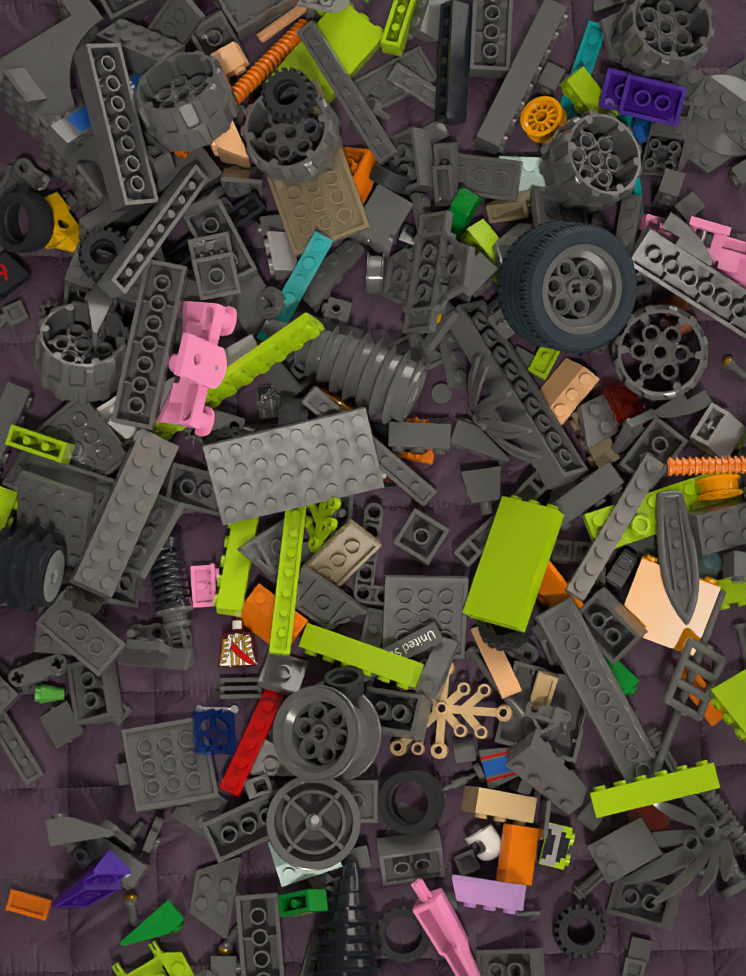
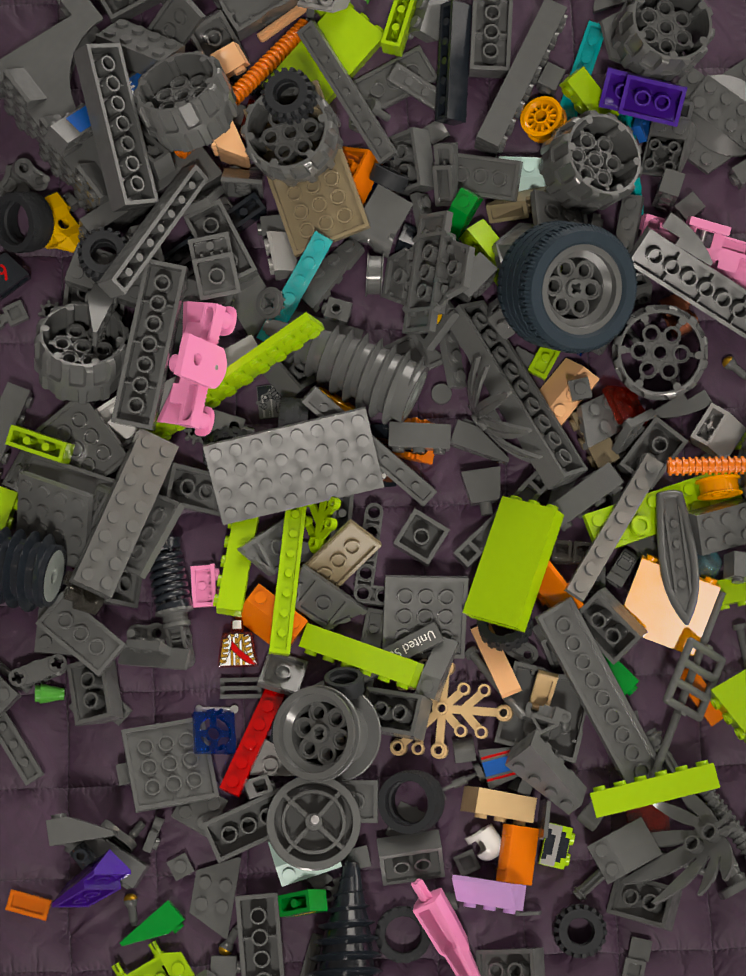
(61, 724): dark grey piece -> none
(180, 866): none -> dark grey plate
(579, 389): none -> dark grey plate

